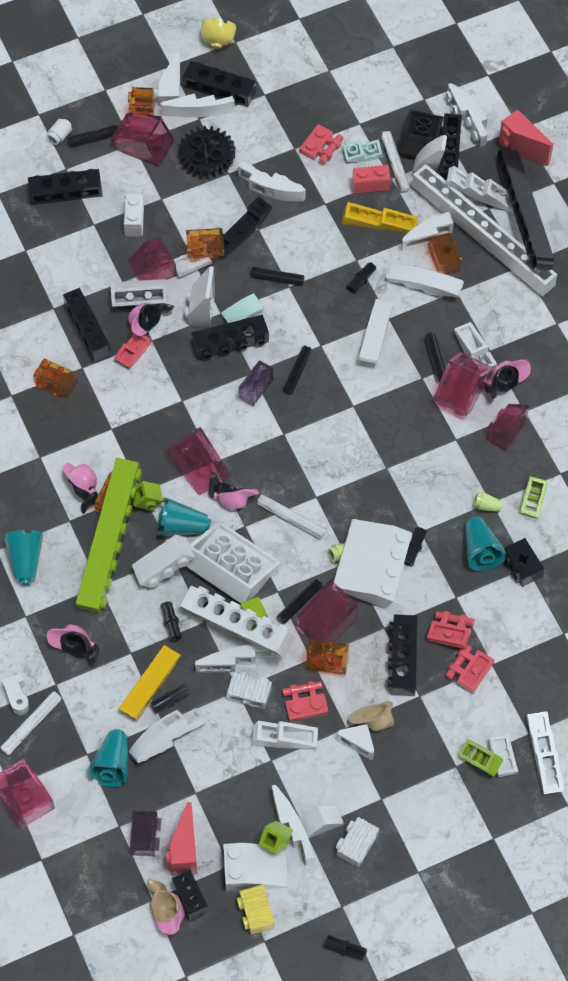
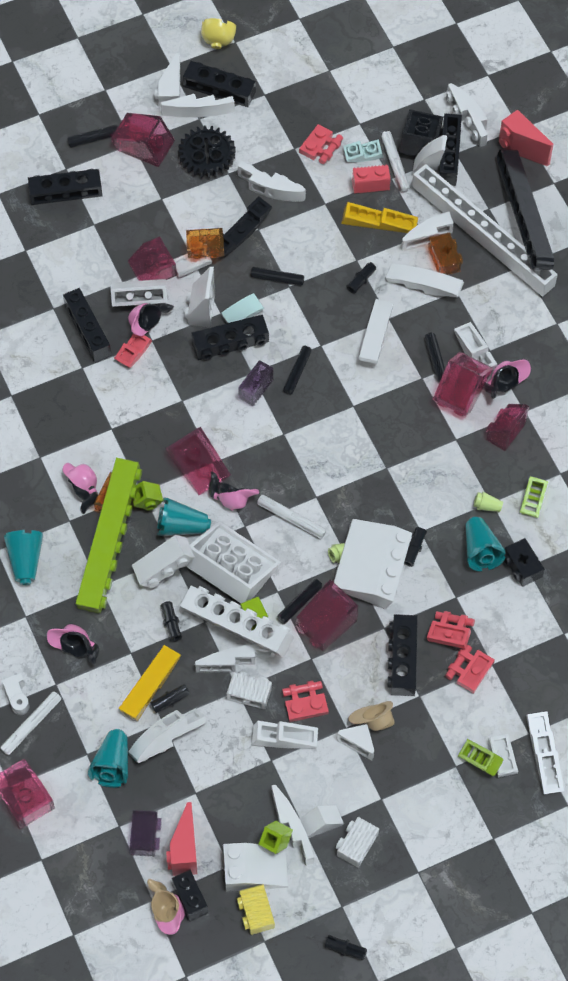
(55, 378): clear orange brick -> none
(59, 131): white brick -> none
(133, 215): white brick -> none
(141, 101): clear orange brick -> none
(327, 657): clear orange brick -> none
(475, 187): white slope -> none

